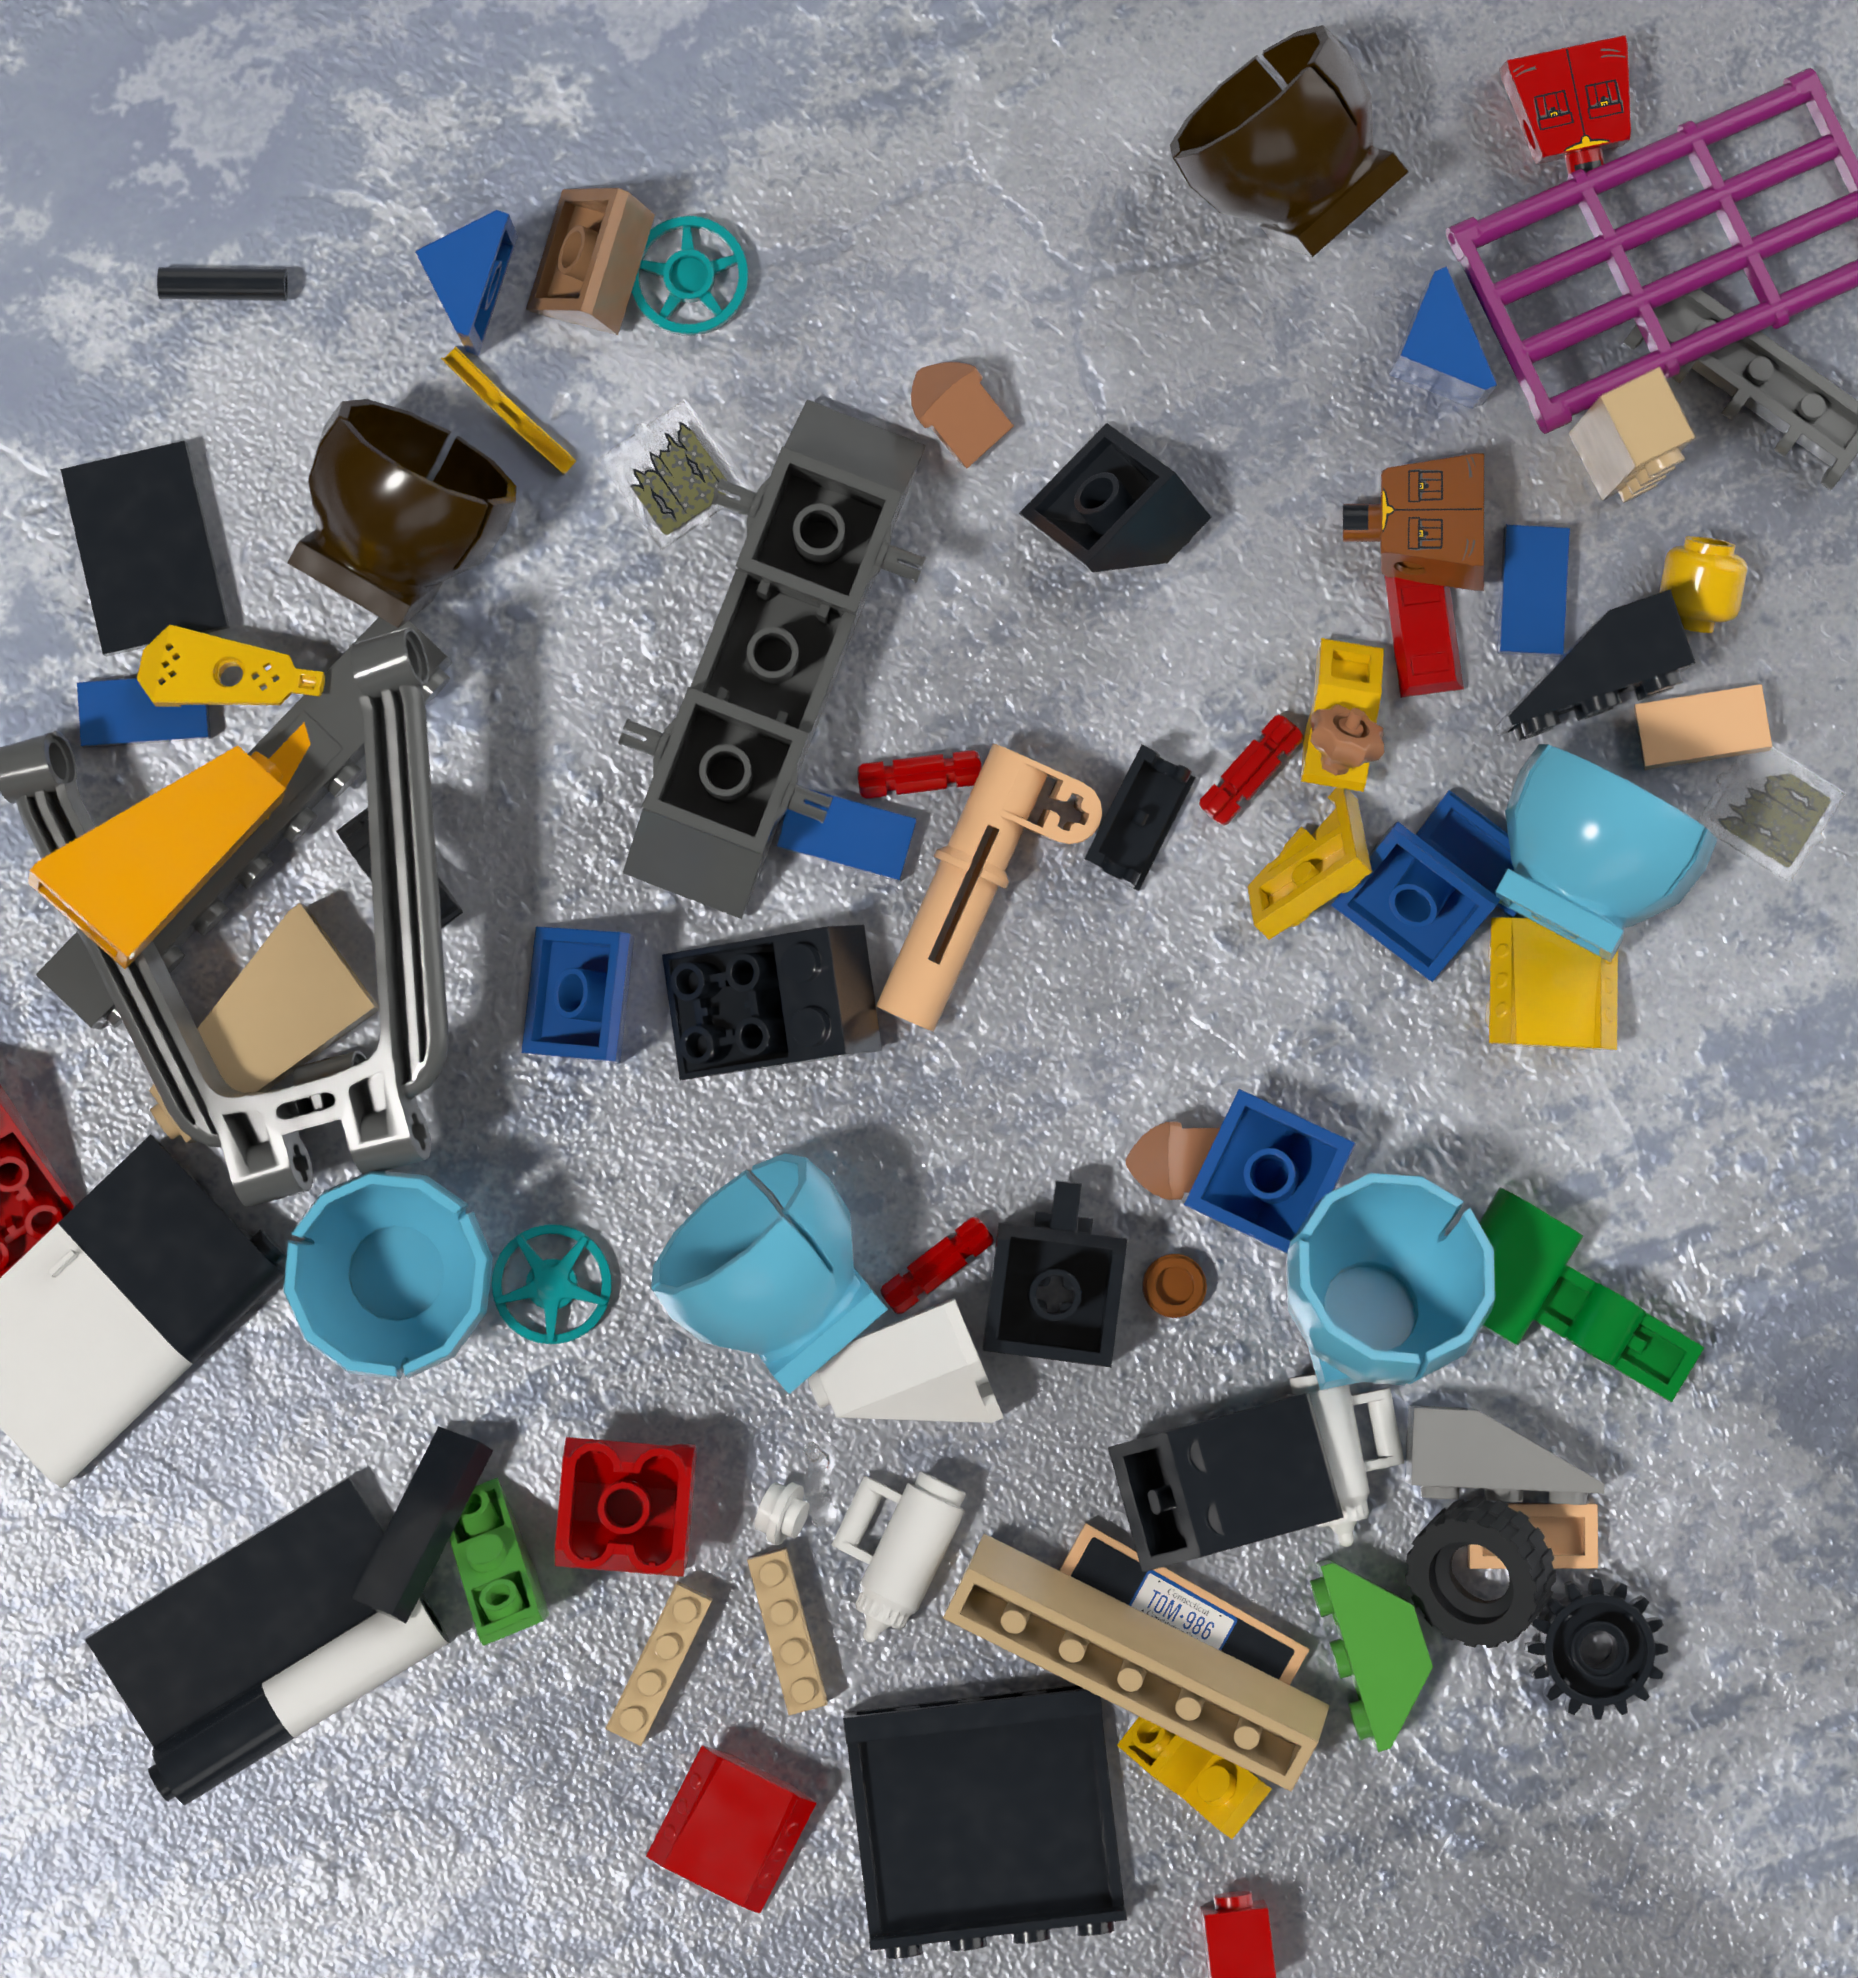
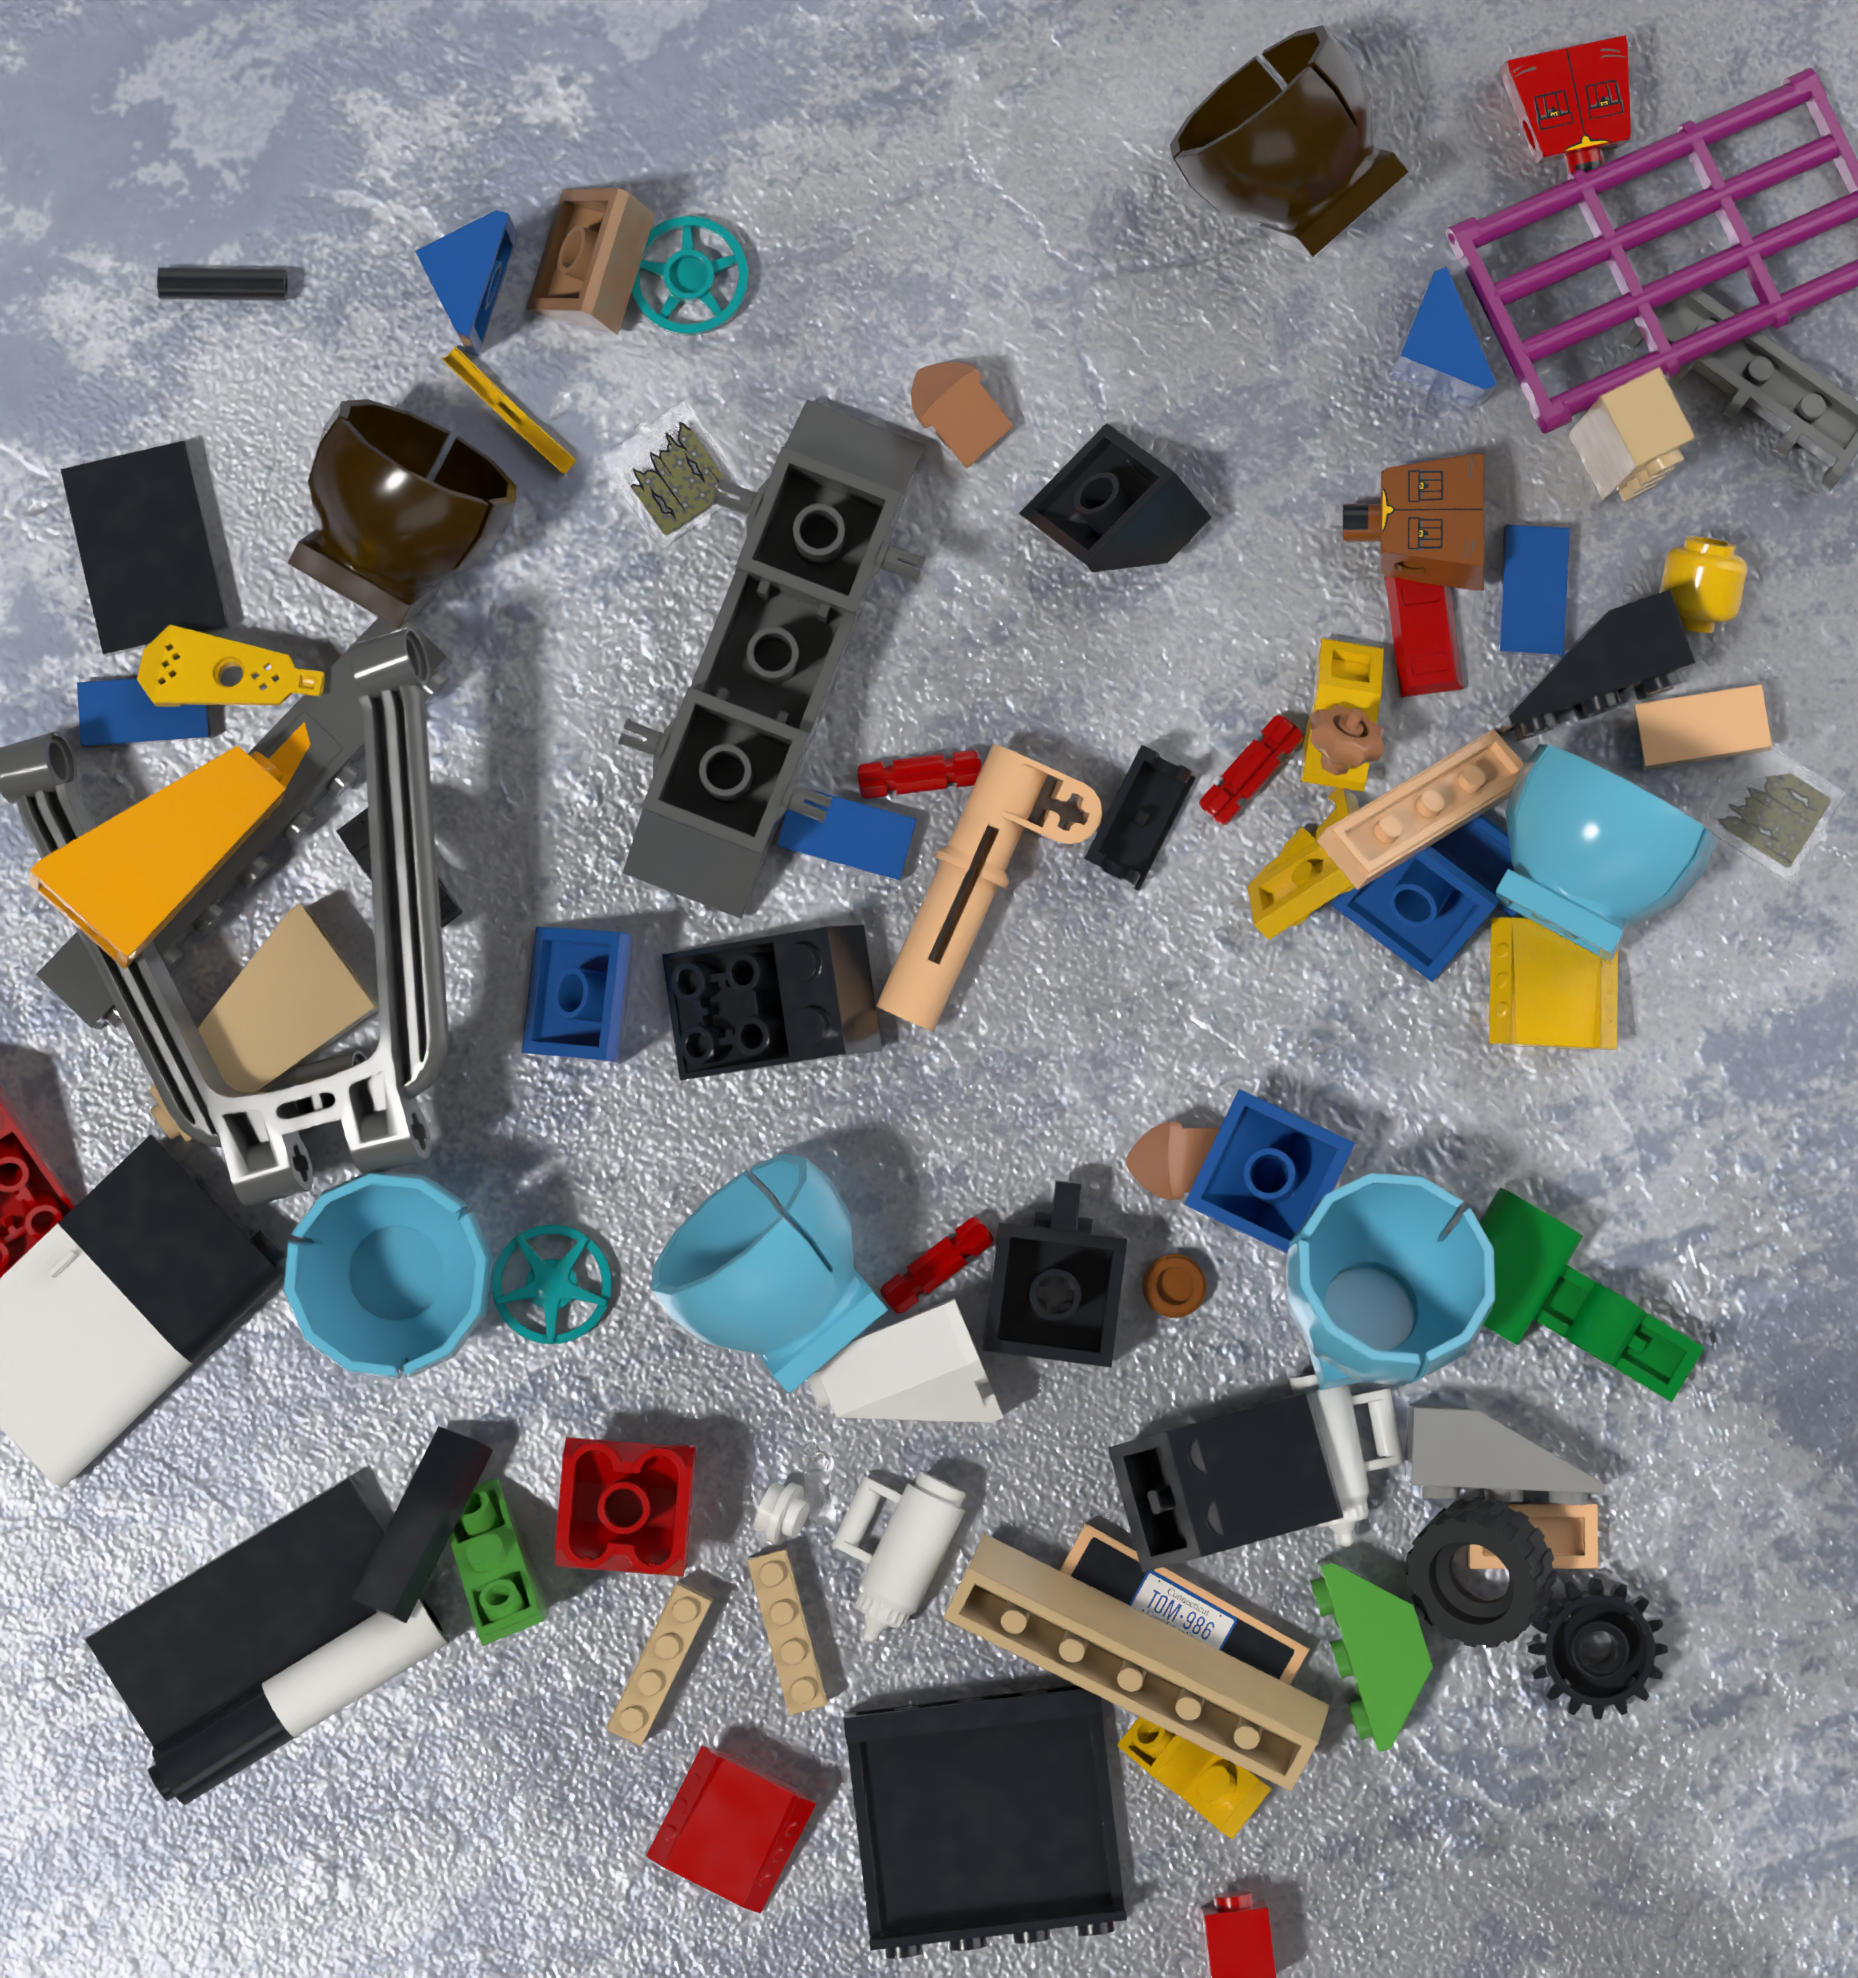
(1422, 809): none -> light nougat tile

